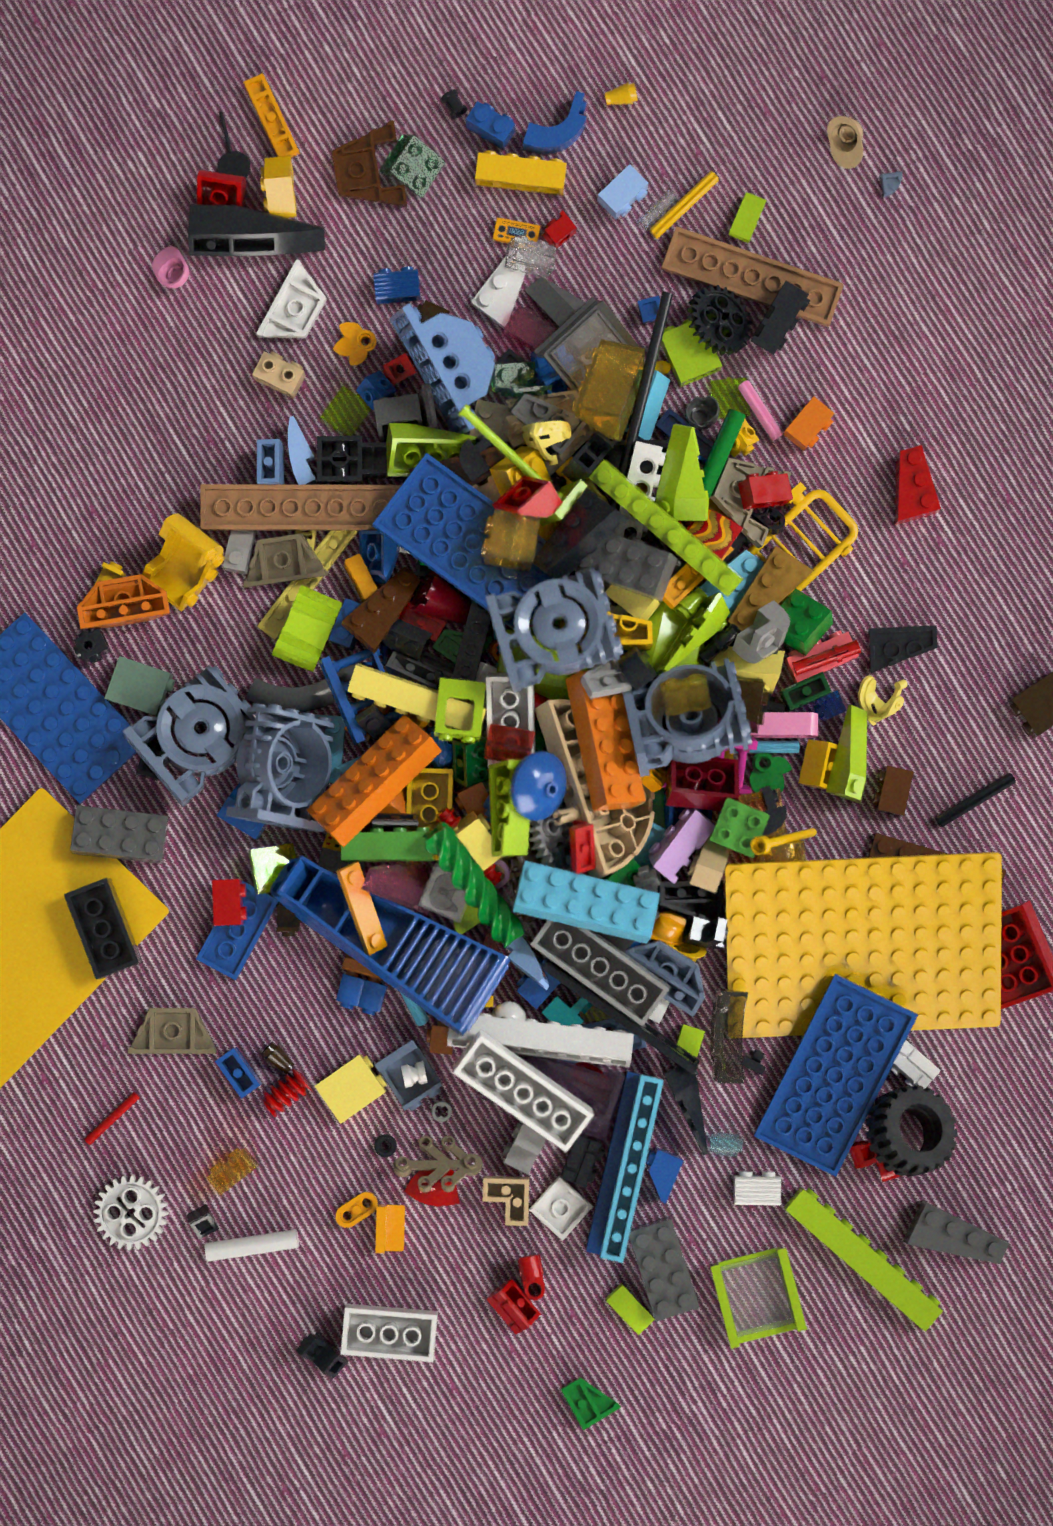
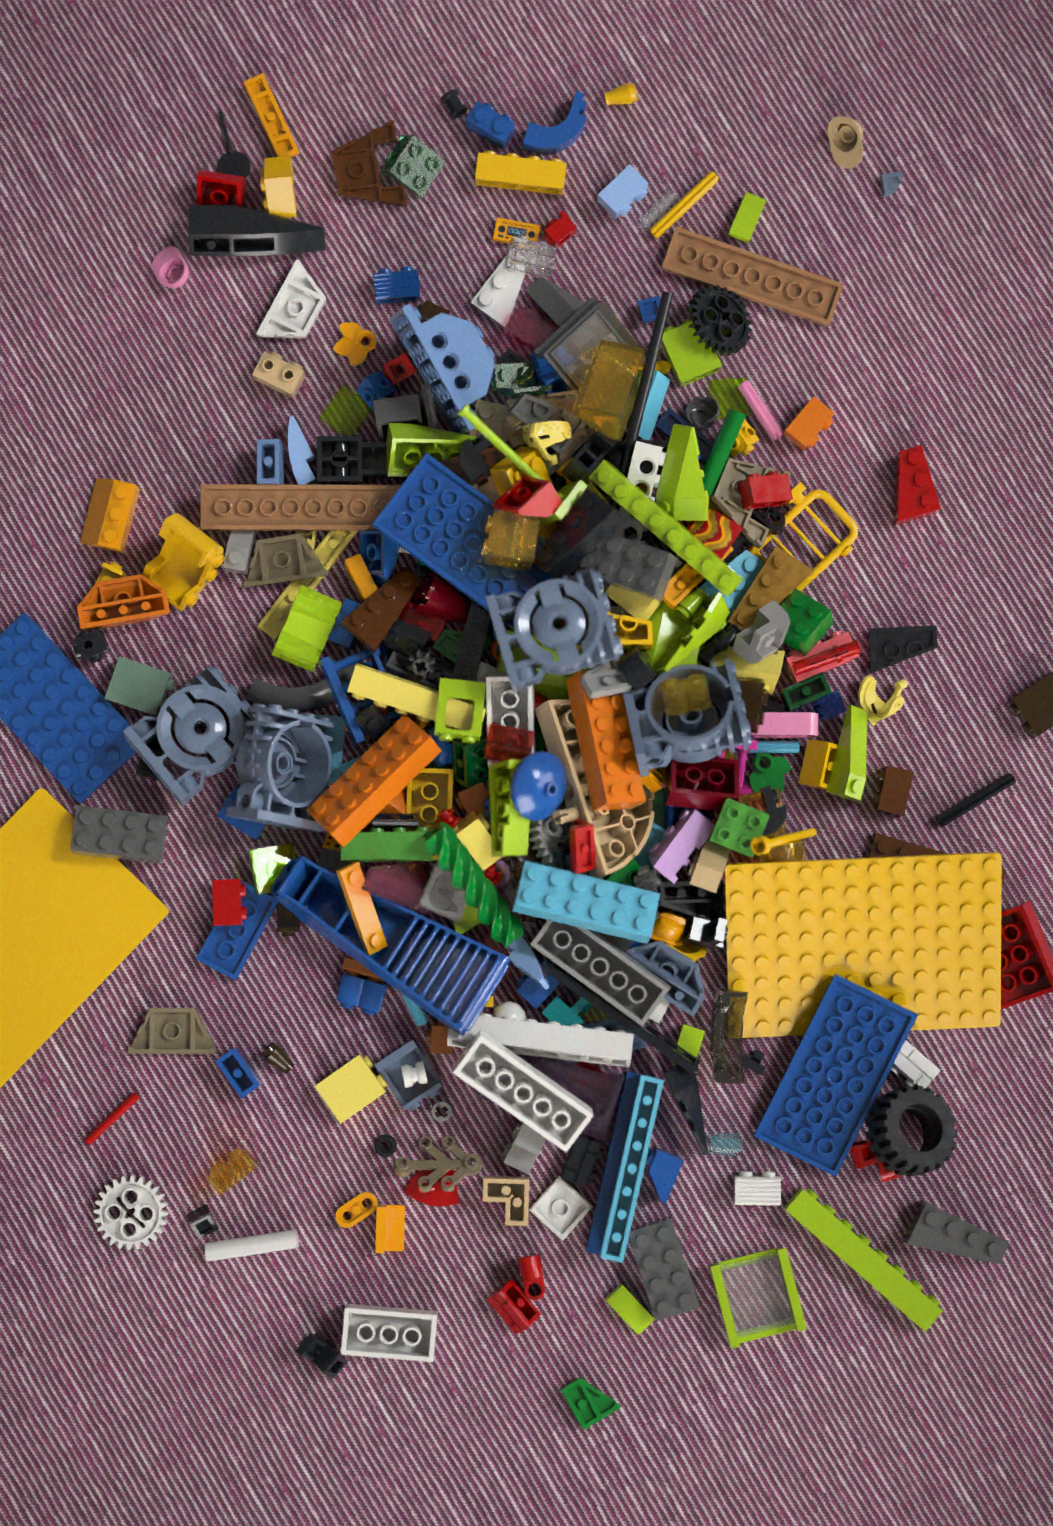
(103, 928): black brick -> none
(110, 514): none -> light orange slope
(285, 1092): red piece -> none
(421, 656): none -> dark grey gear
(780, 317): black wedge -> none

